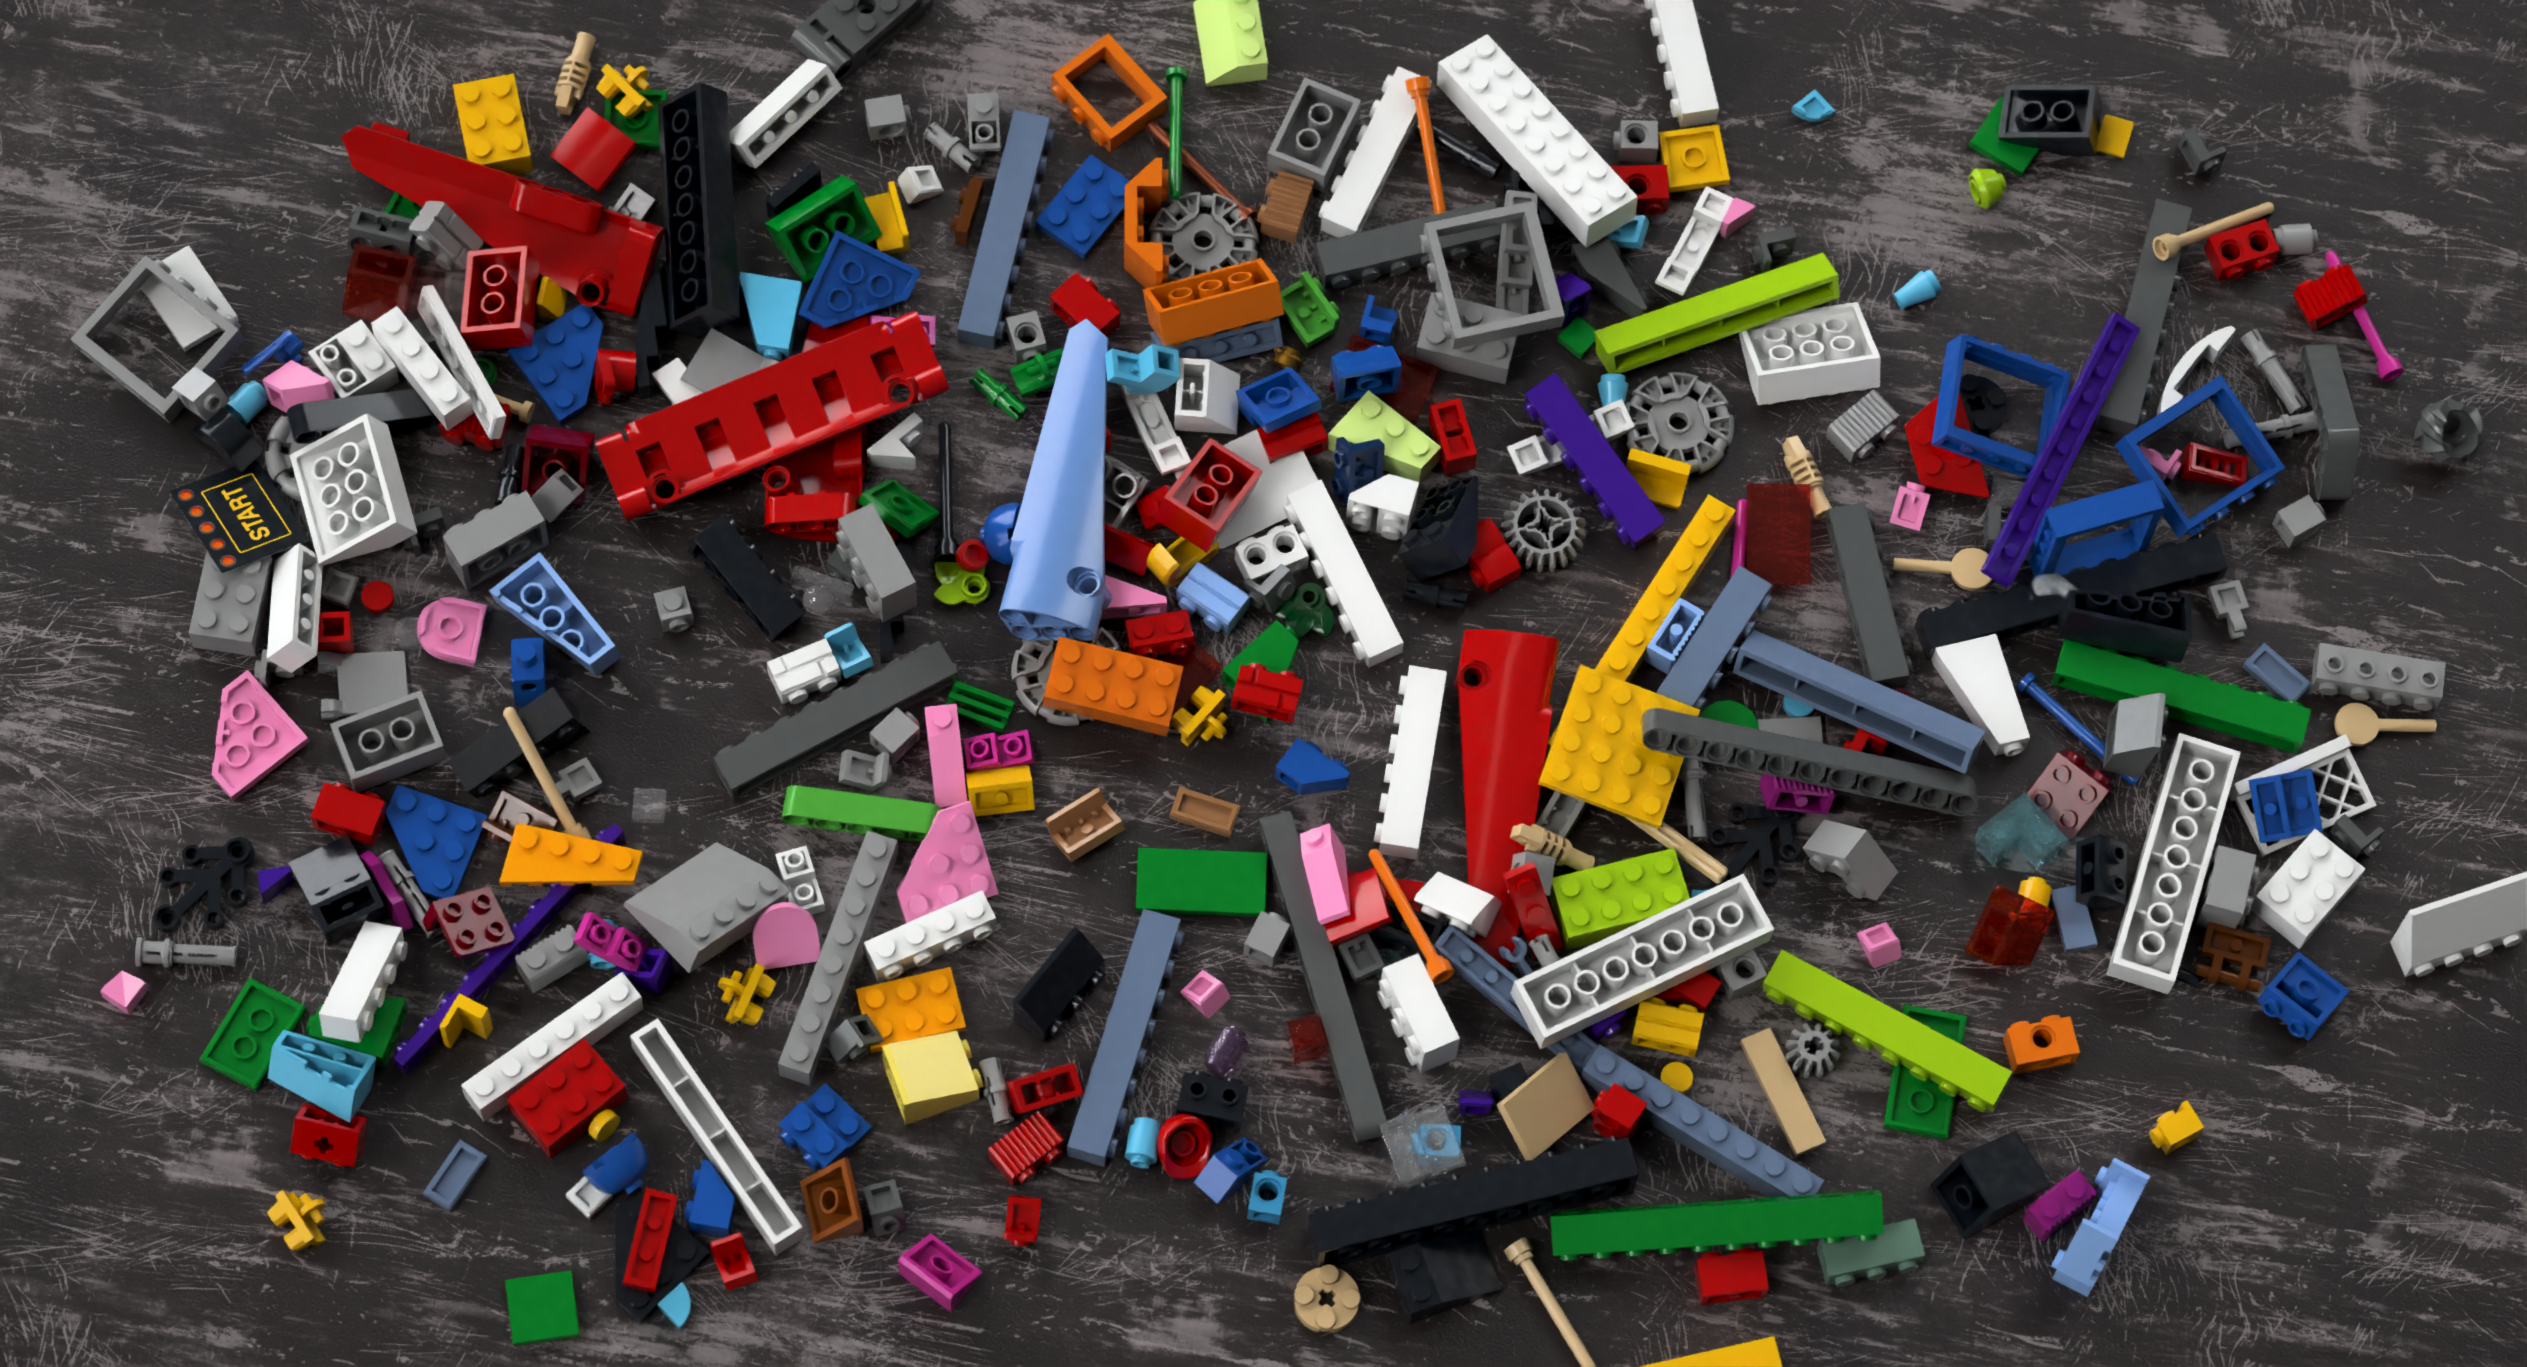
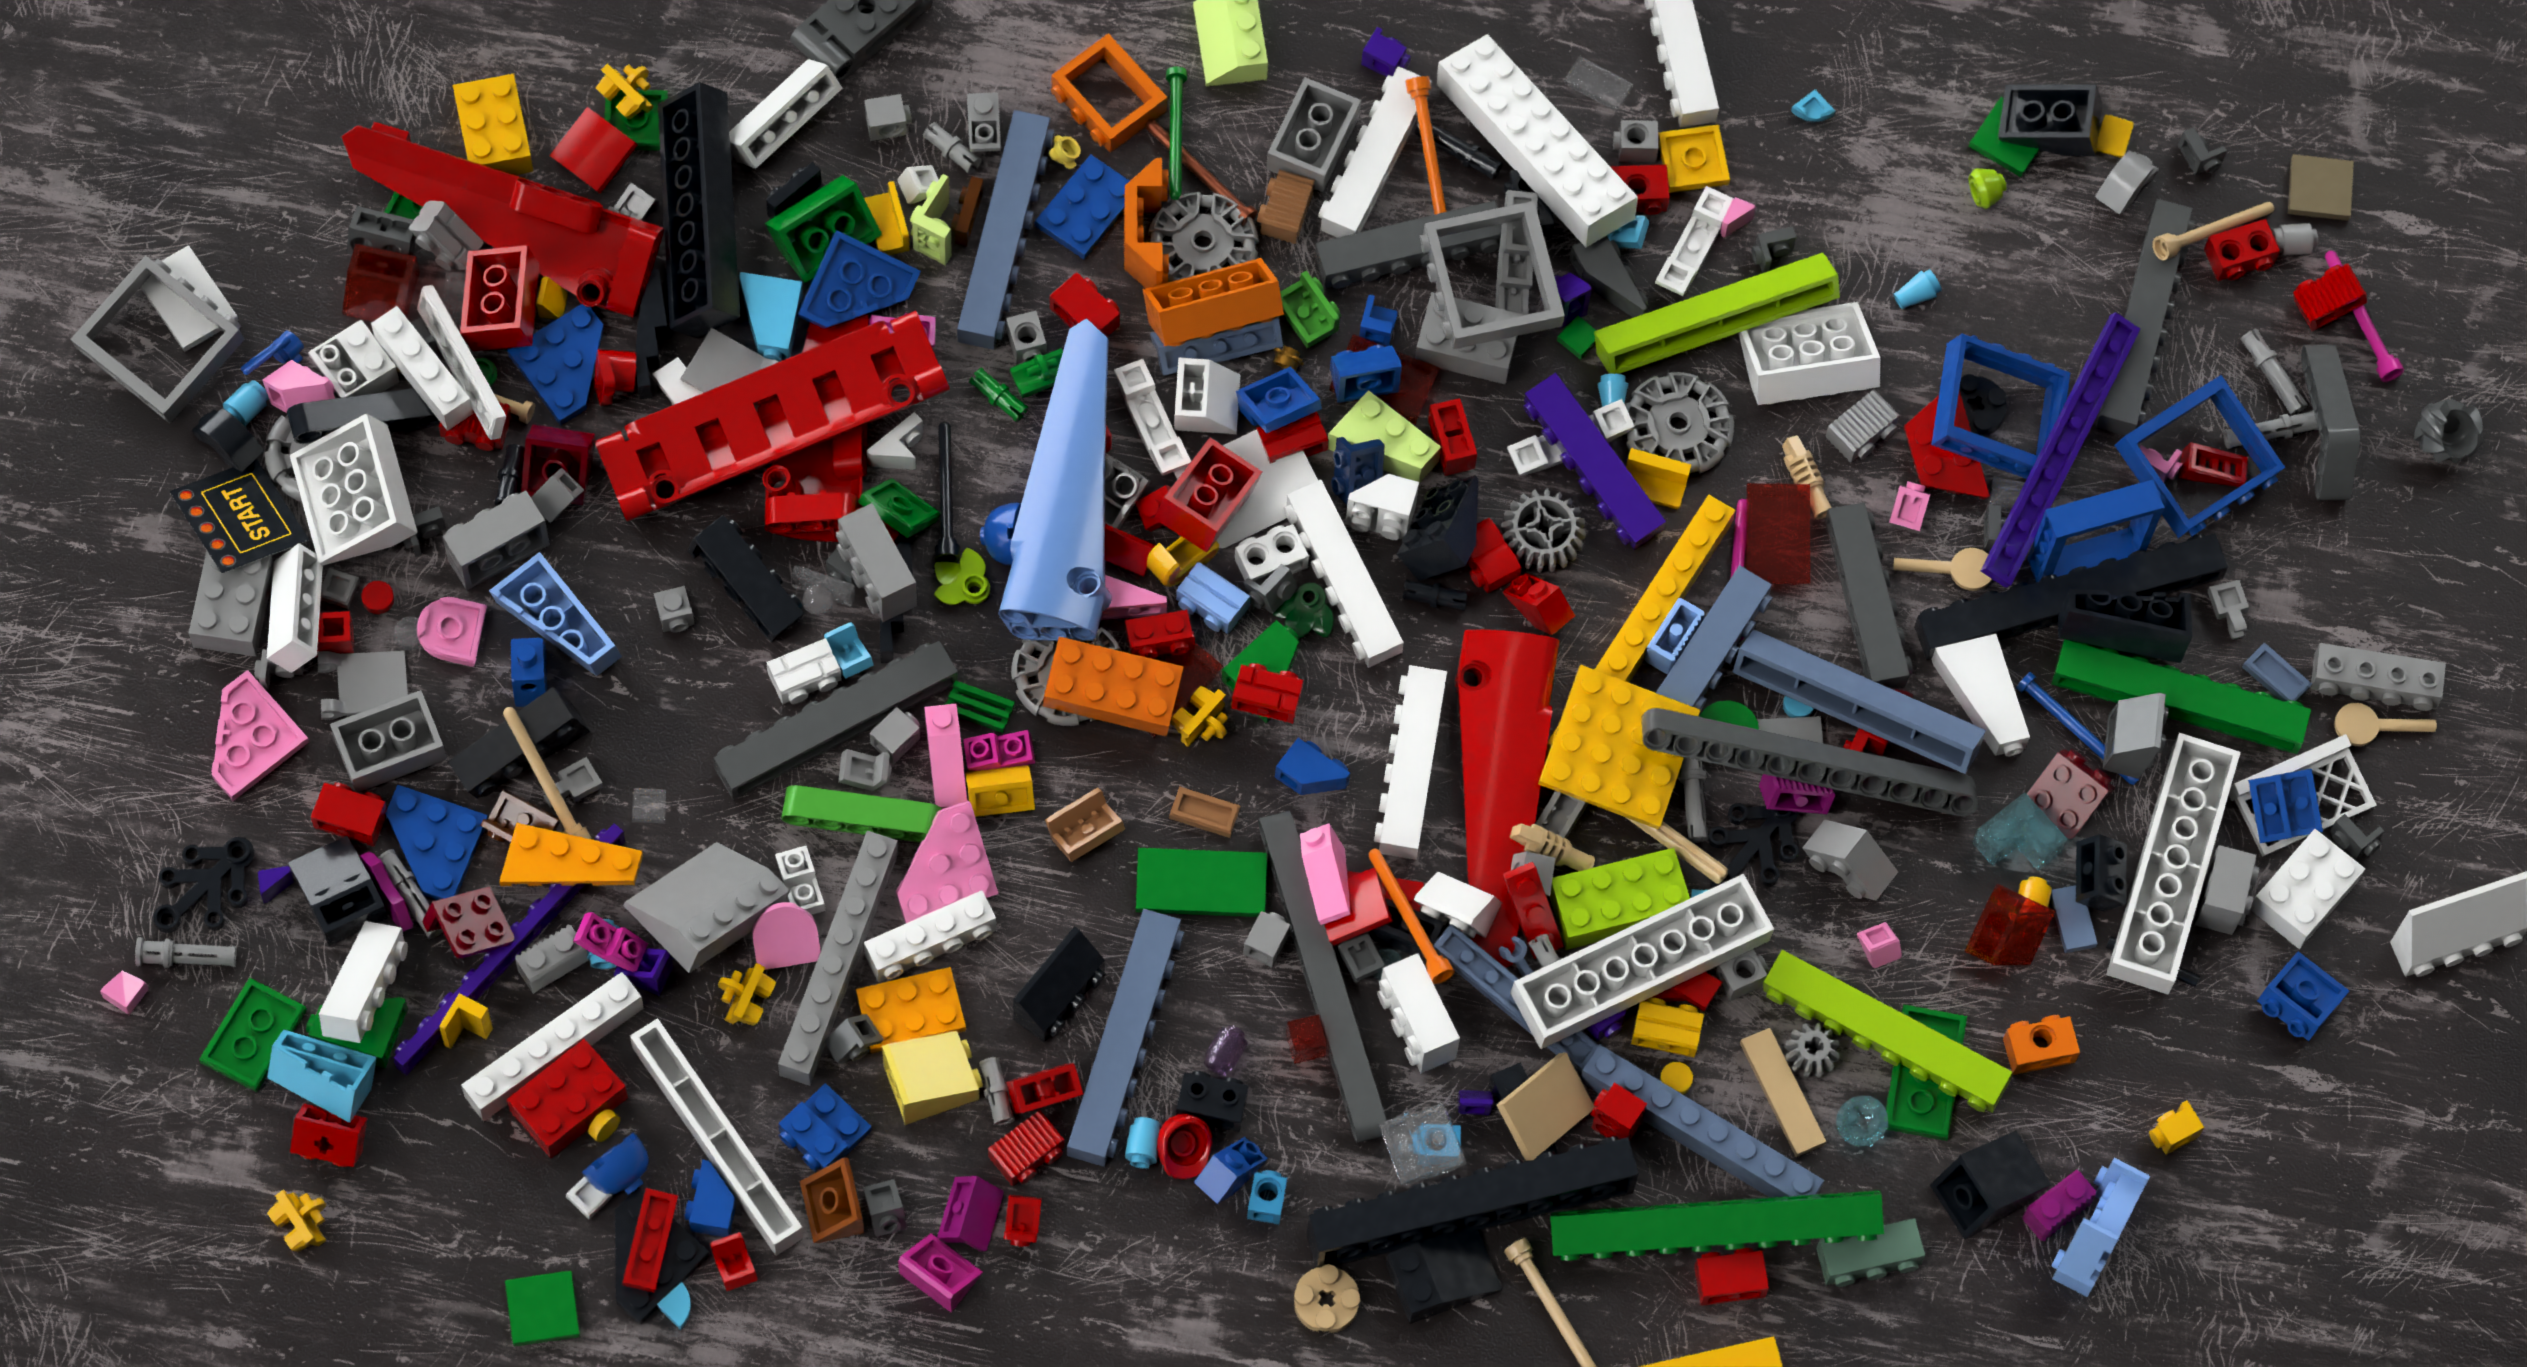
(200, 393): light grey brick -> none
(455, 1176): sand blue tile -> none
(574, 74): tan hinge -> none
(929, 232): none -> yellowish green bracket
(970, 1212): none -> magenta panel
(972, 555): red tile -> none
(1065, 151): none -> light yellow plate
(1143, 373): medium azure brick -> none
(1206, 993): bright pink slope -> none
(1384, 54): none -> dark purple brick
(1539, 603): none -> red slope
(1598, 83): none -> clear tile
(1848, 1116): none -> clear light blue gear
(2051, 584): clear arm -> none
(2126, 181): none -> light grey brick
(2209, 348): white slope -> none
(2236, 948): reddish brown plate -> none
(2299, 521): light grey brick -> none
(2320, 187): none -> dark tan tile

